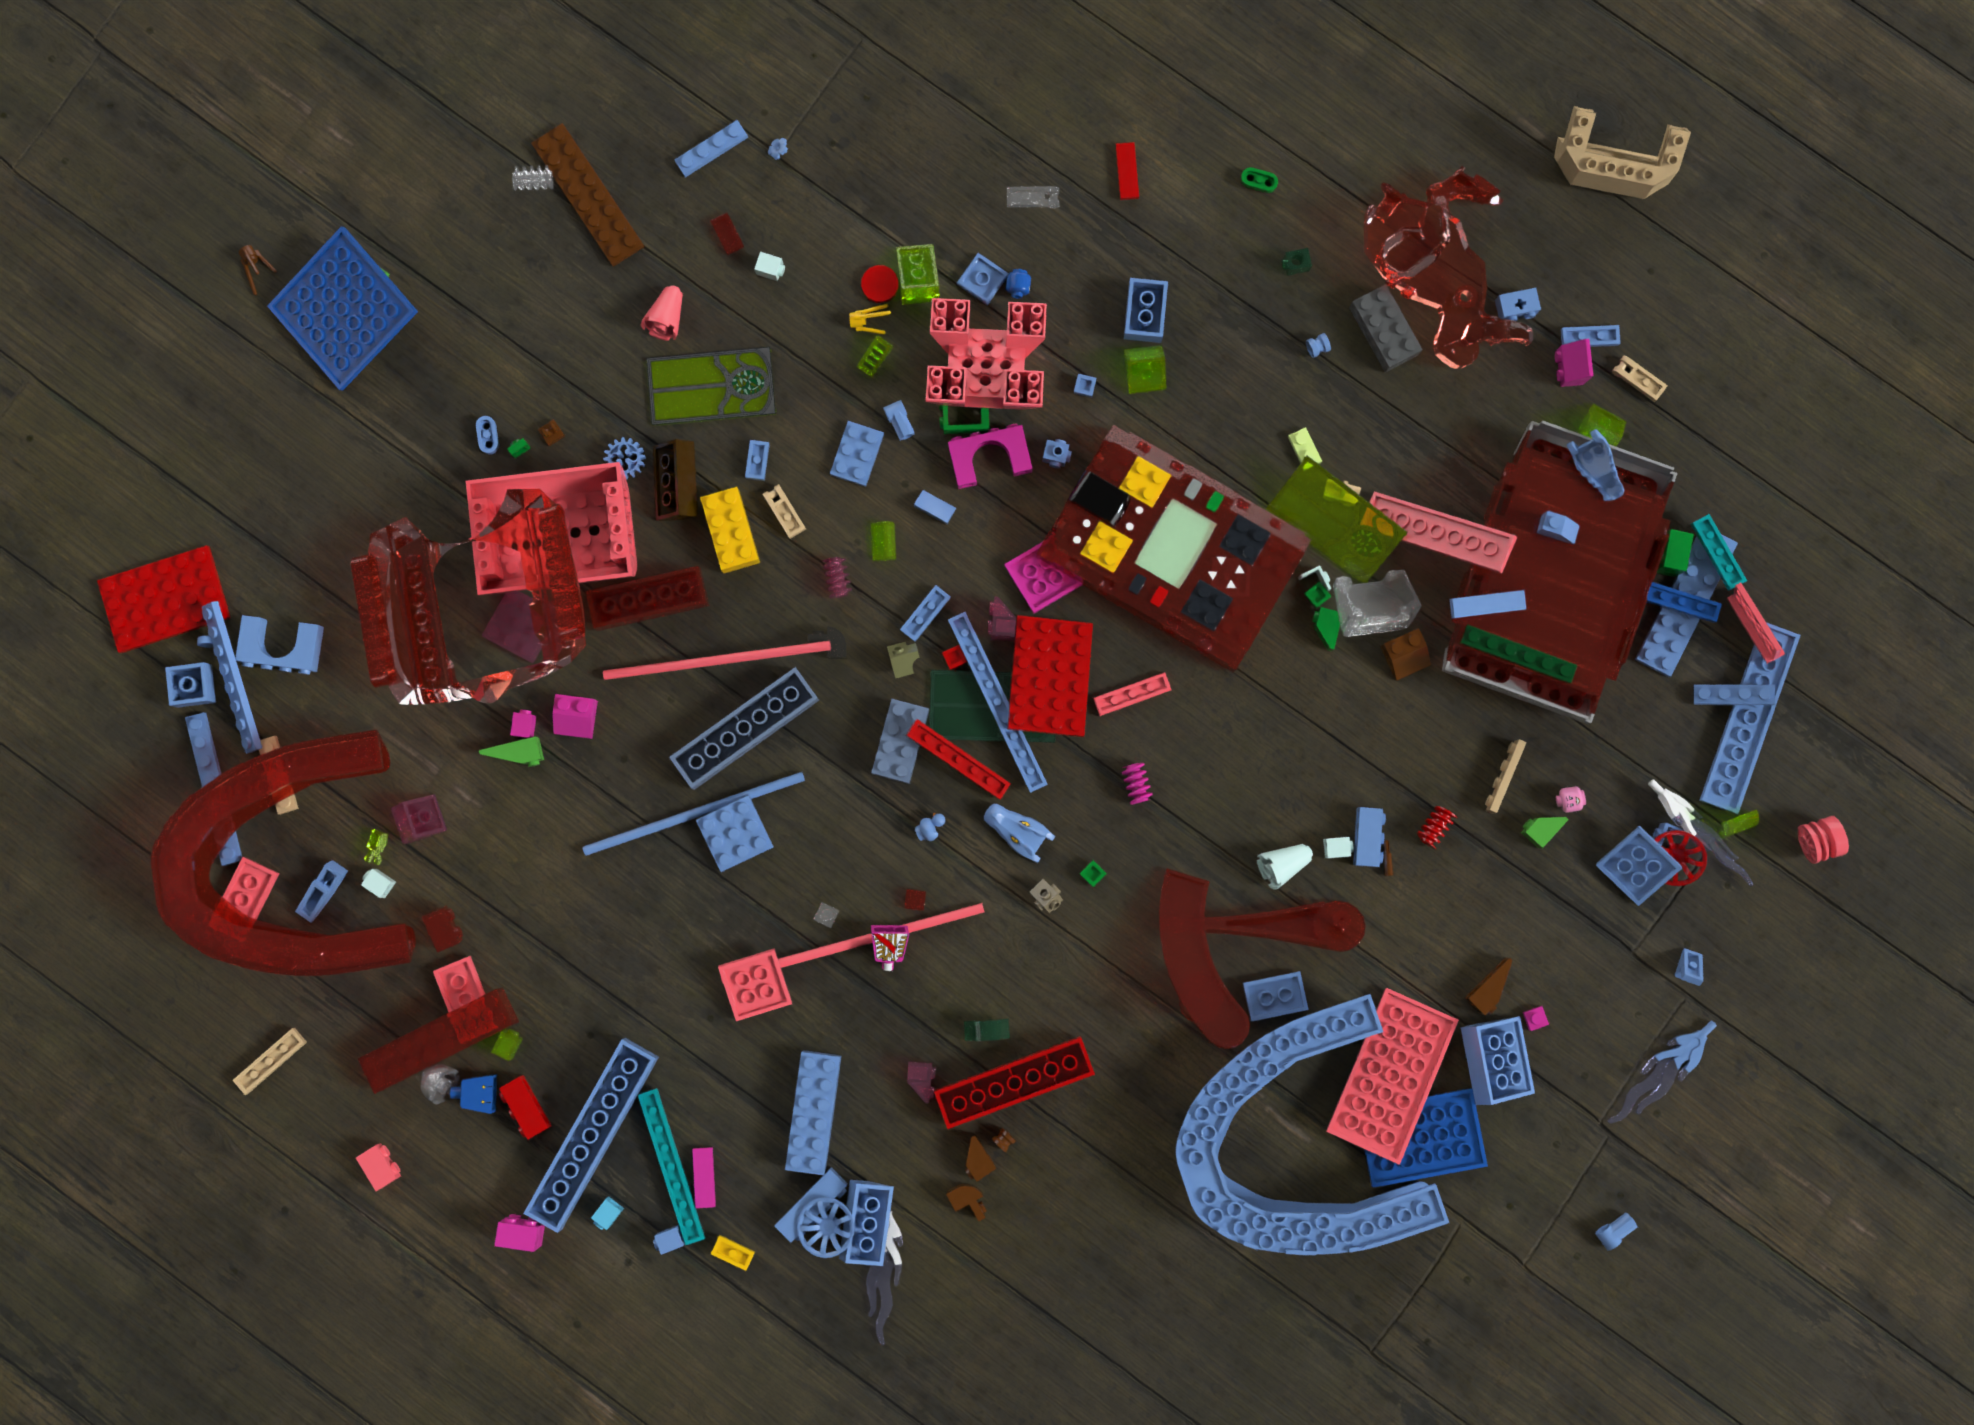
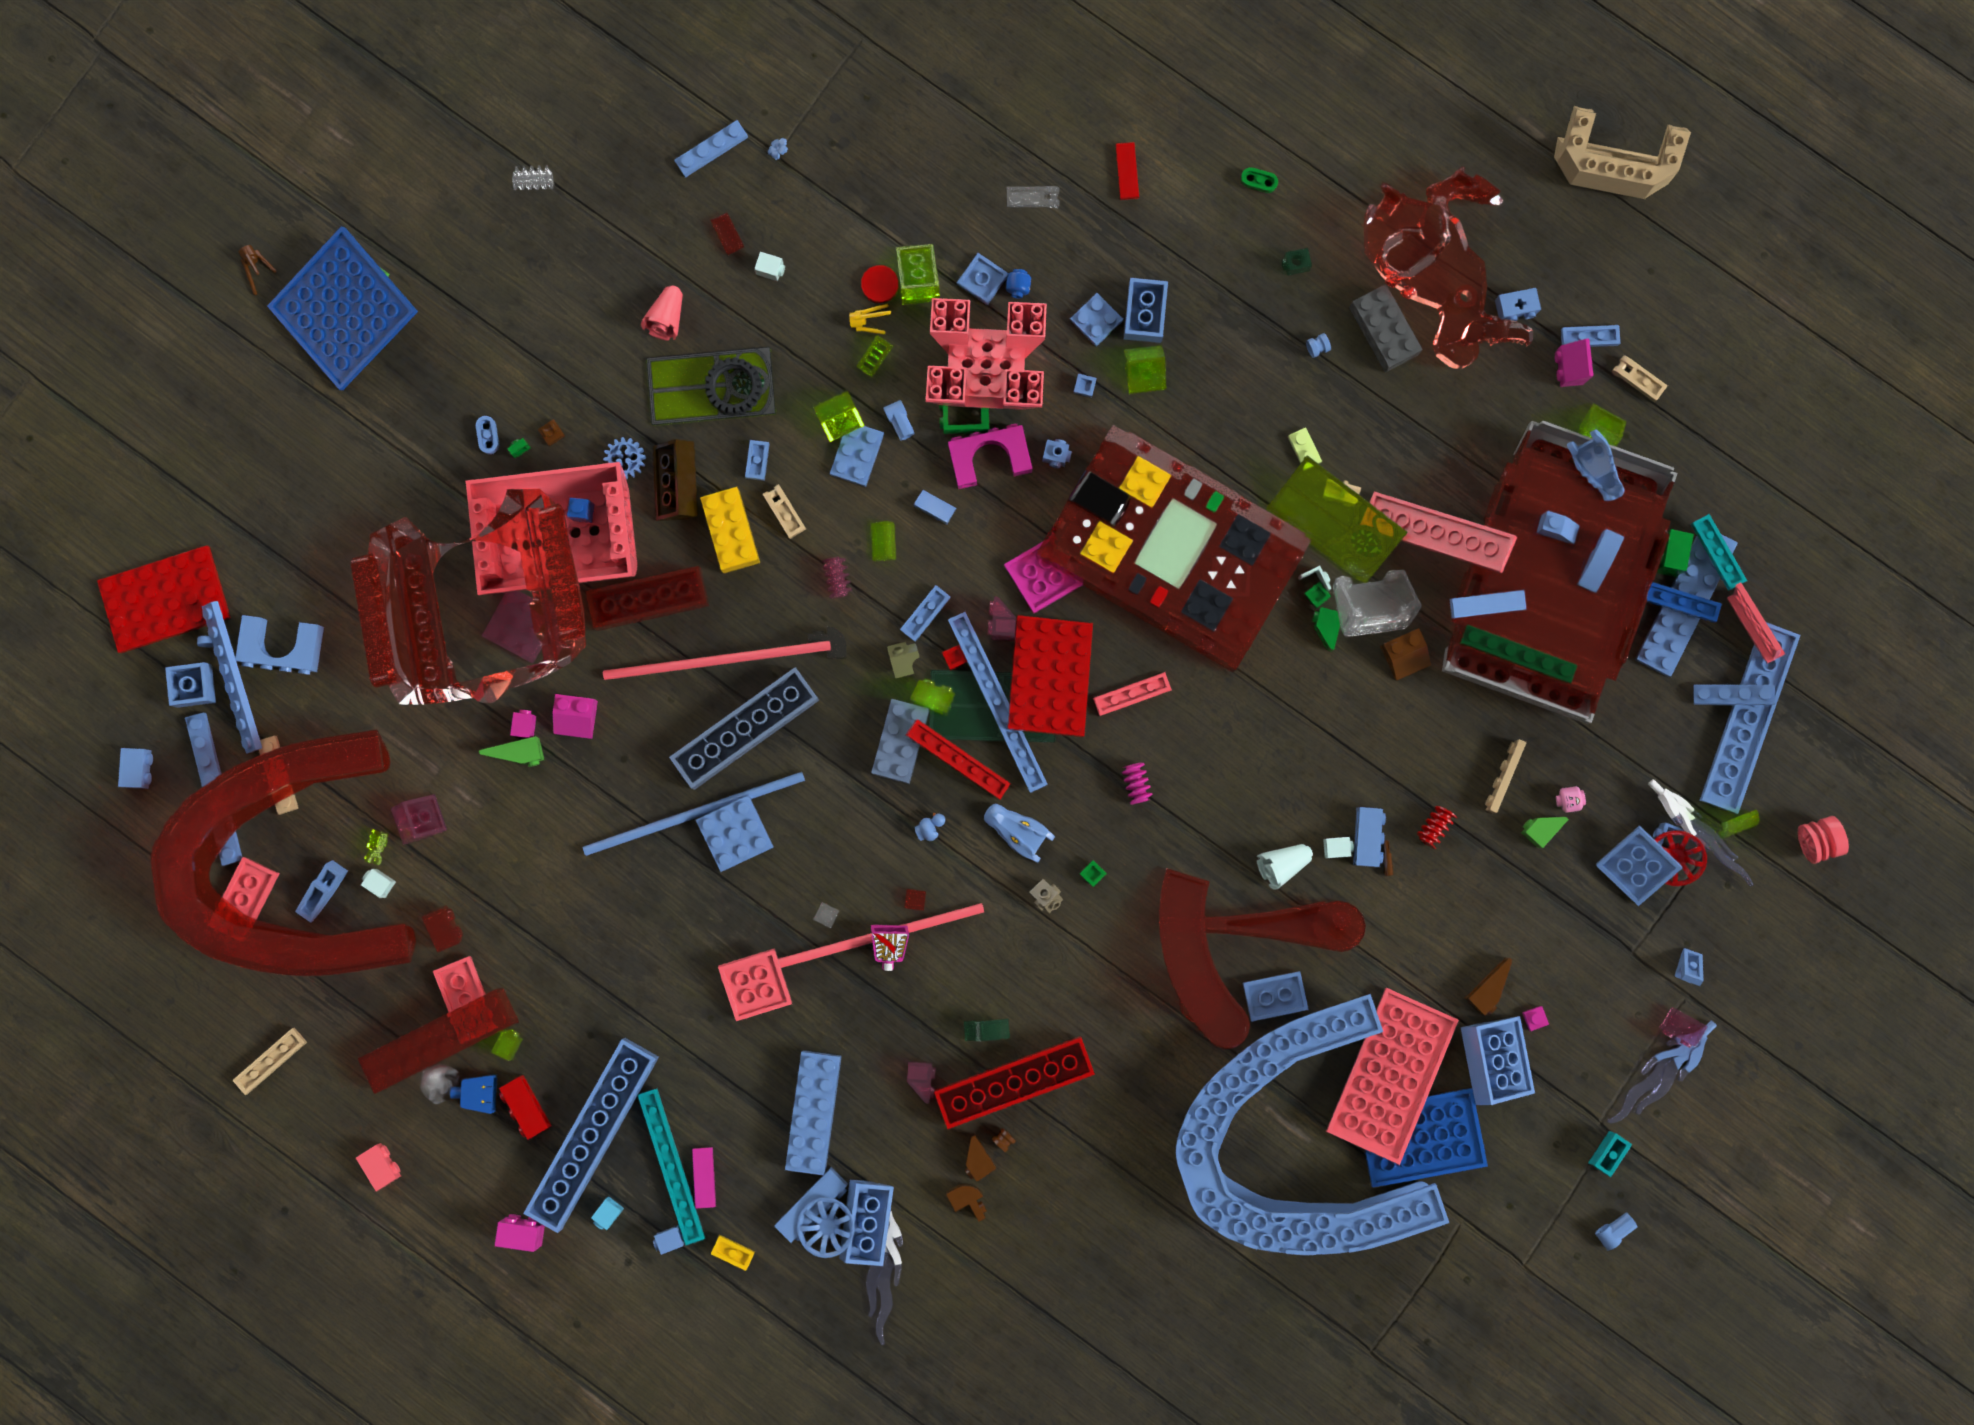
(135, 768): none -> medium blue brick
(580, 510): none -> blue brick
(588, 194): reddish brown plate -> none
(721, 367): none -> black tyre
(838, 415): none -> clear neon green slope
(932, 696): none -> clear neon green slope
(1096, 319): none -> medium blue plate
(1600, 560): none -> medium blue slope
(1610, 1153): none -> teal brick
(1683, 1027): none -> clear pink bracket

